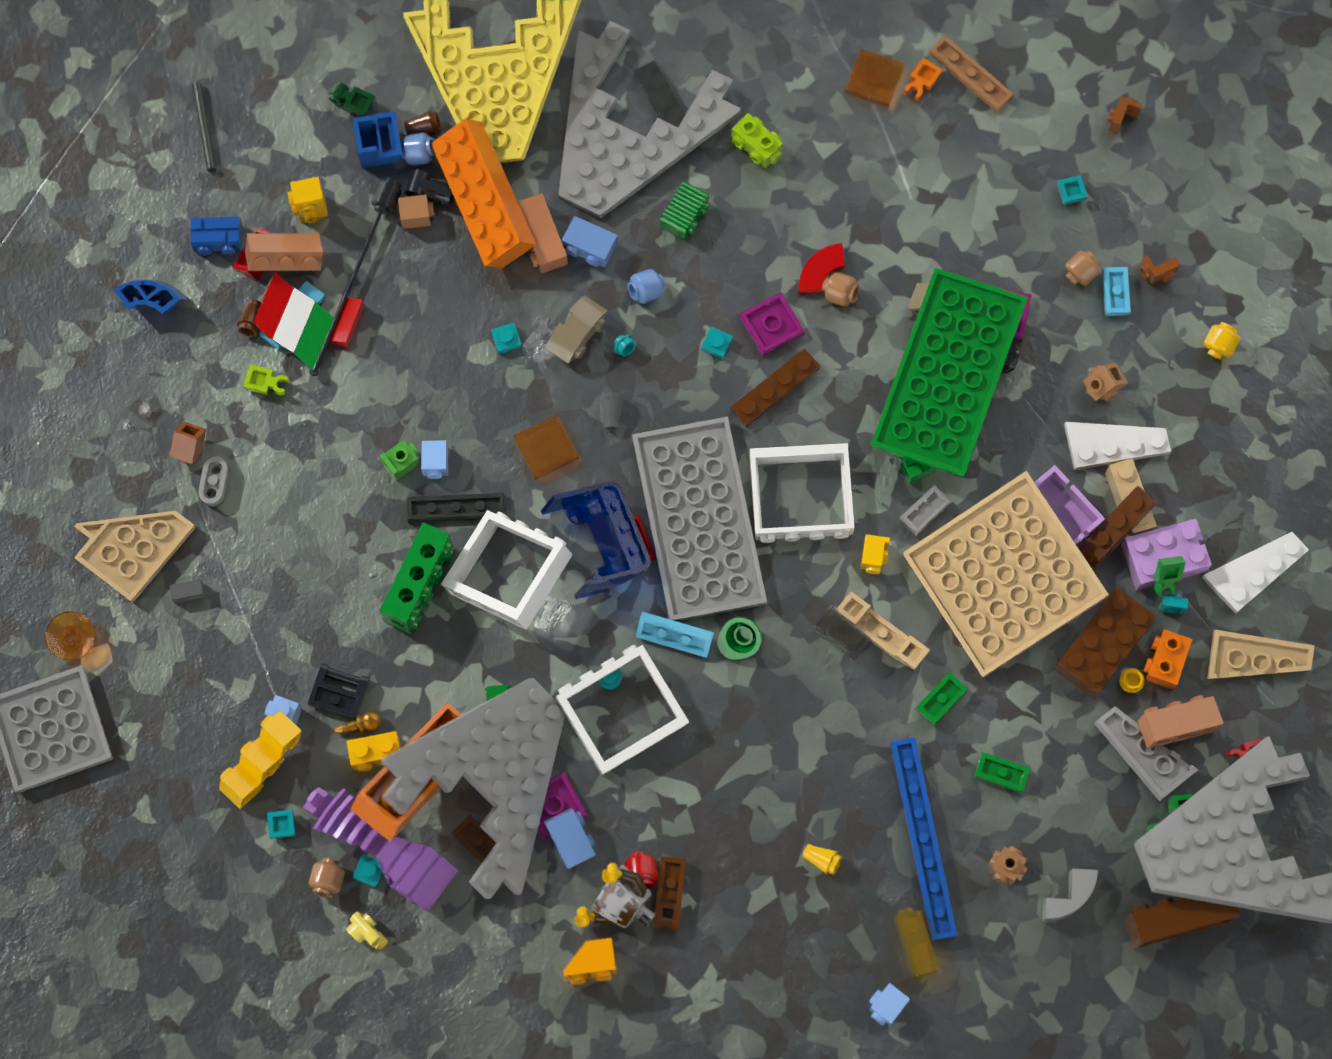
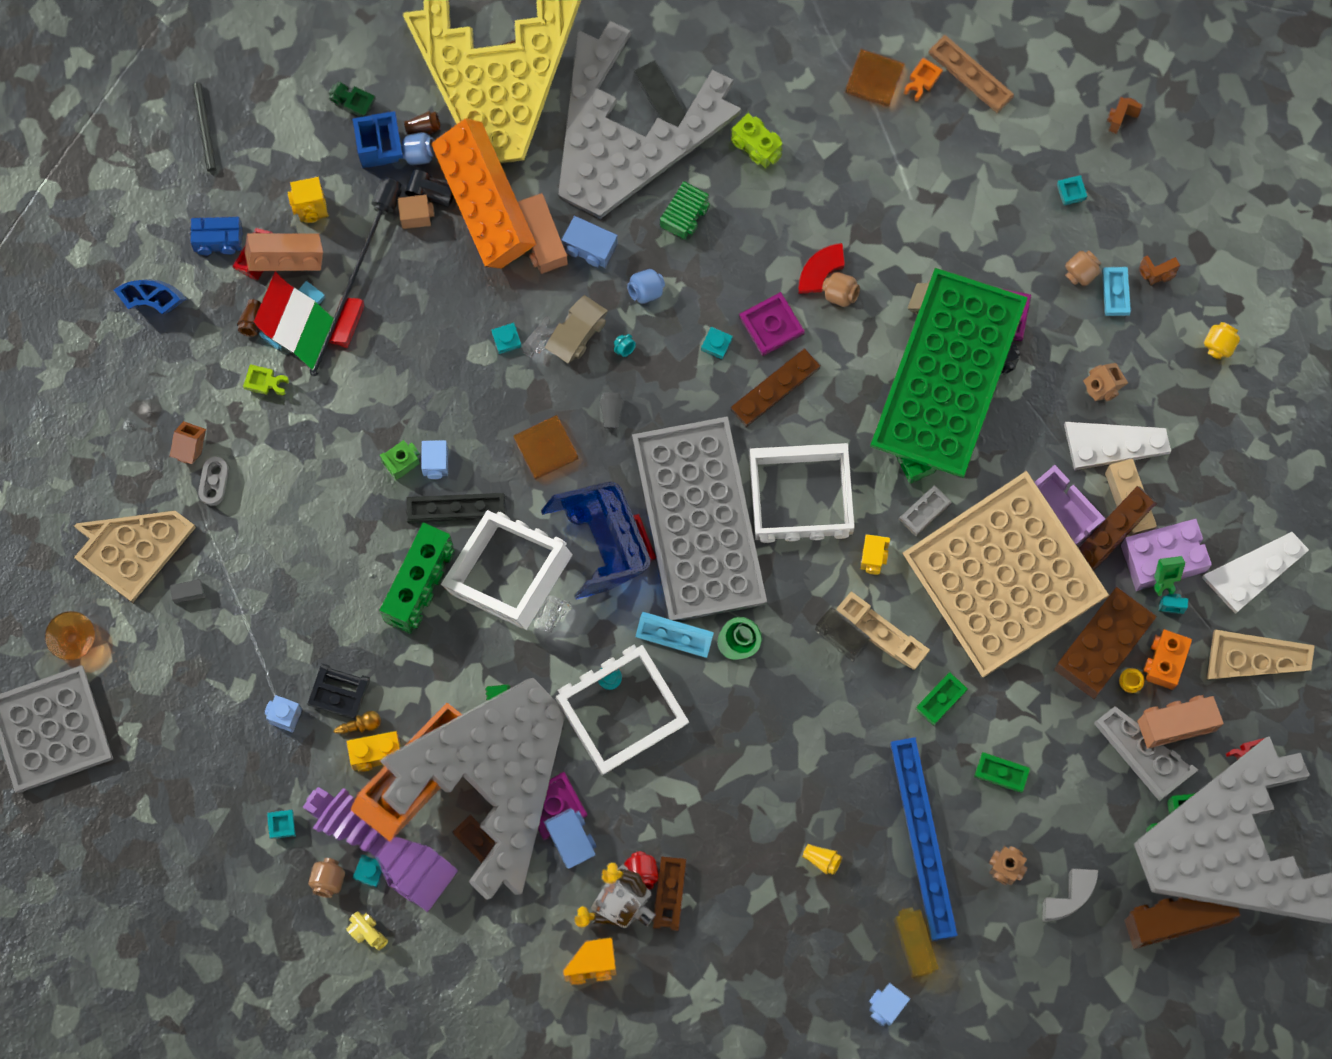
(259, 759): yellow brick -> none

